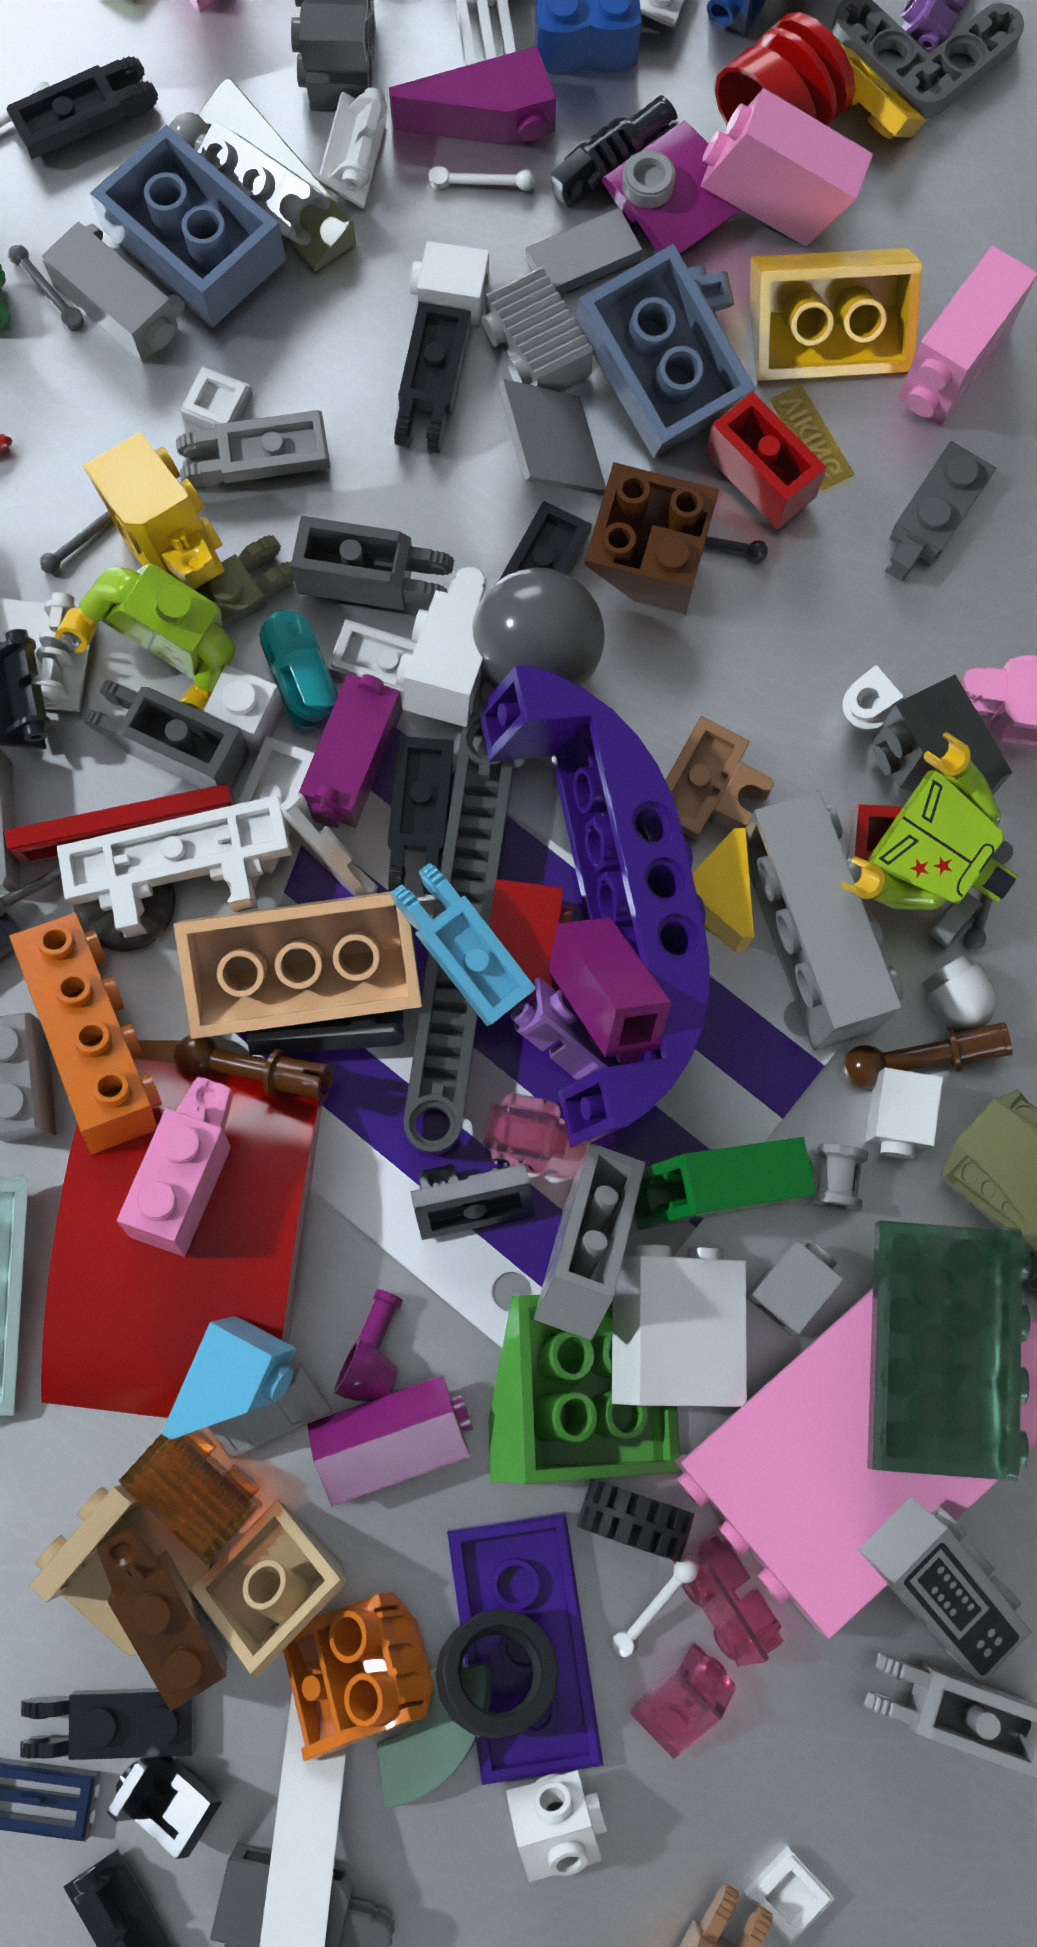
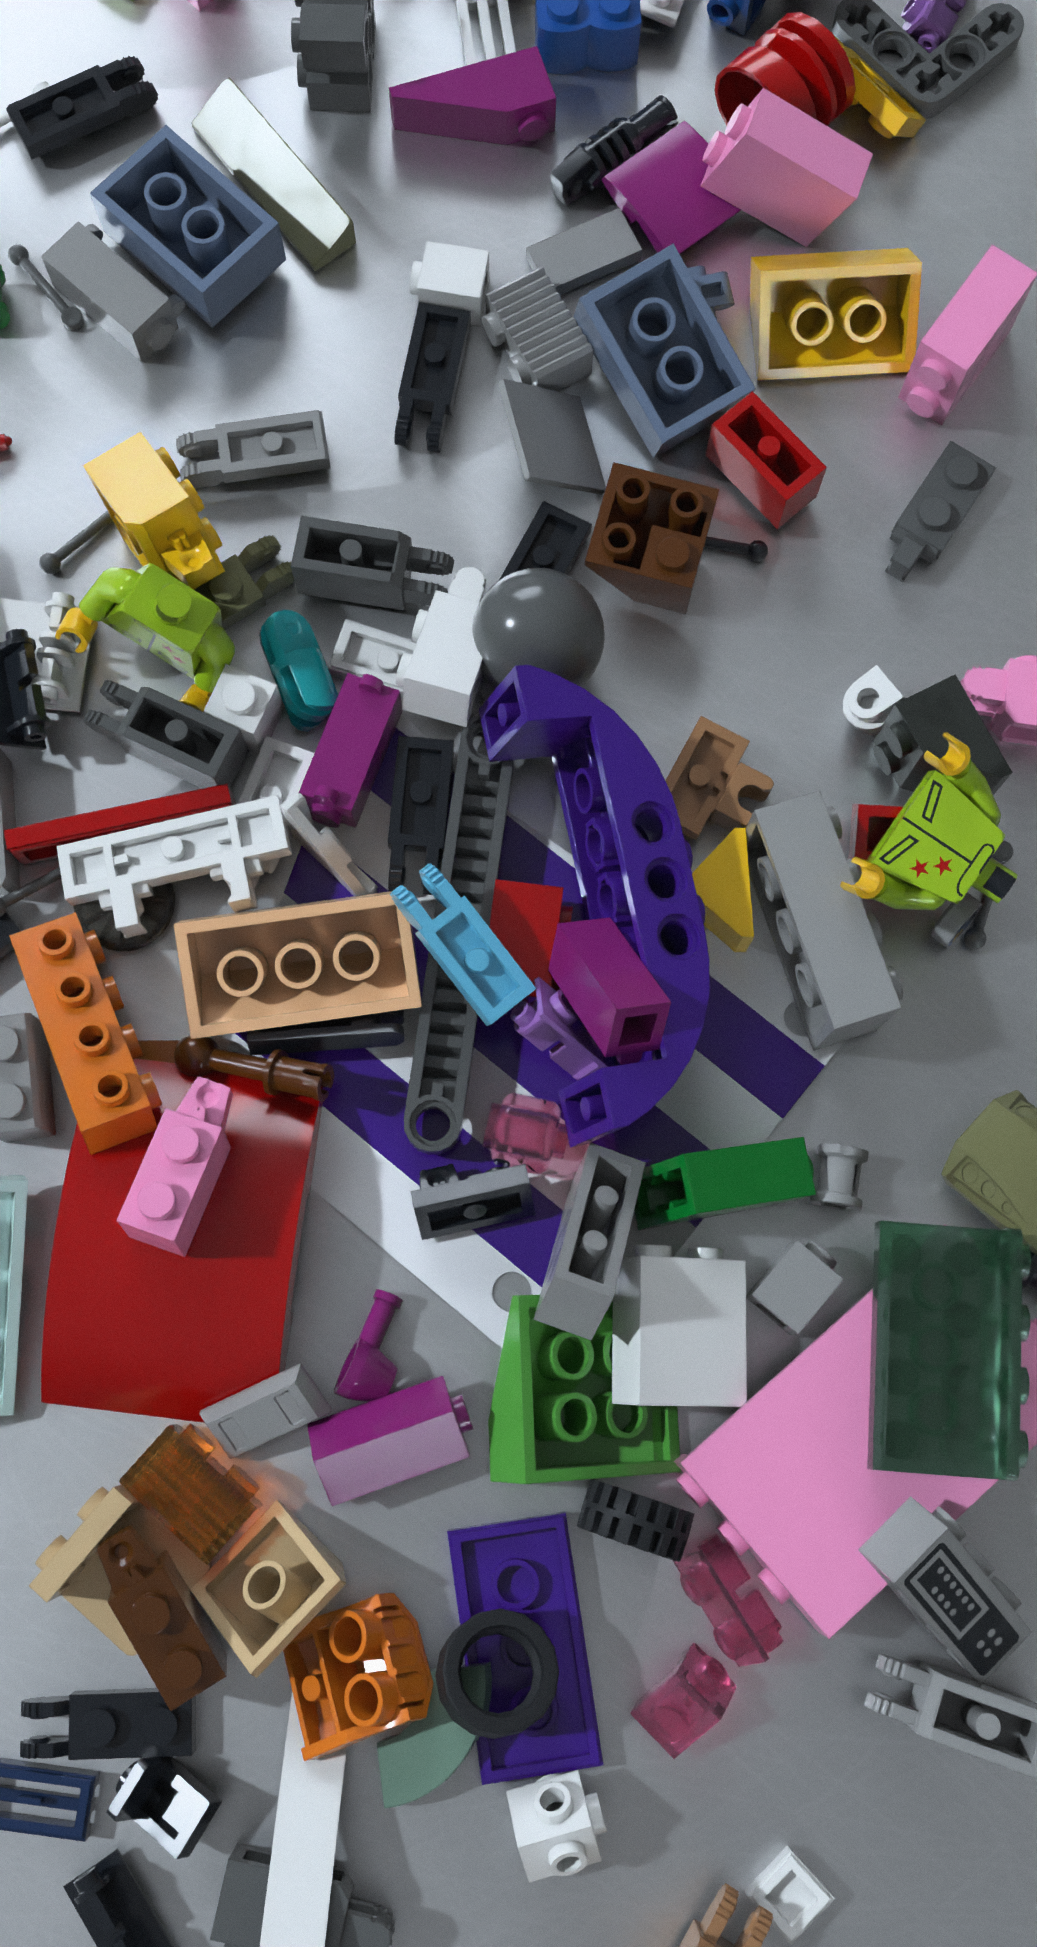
(215, 399): white tile -> none
(230, 1376): medium azure slope -> none
(255, 173): light grey plate -> none
(354, 145): white hinge -> none
(441, 178): white hinge -> none
(626, 1641): white hinge -> none
(648, 179): light grey tile -> none
(805, 422): clear yellow sticker -> none
(903, 1112): white brick -> none
(961, 995): white piece -> none
(961, 1048): reddish brown pin -> none

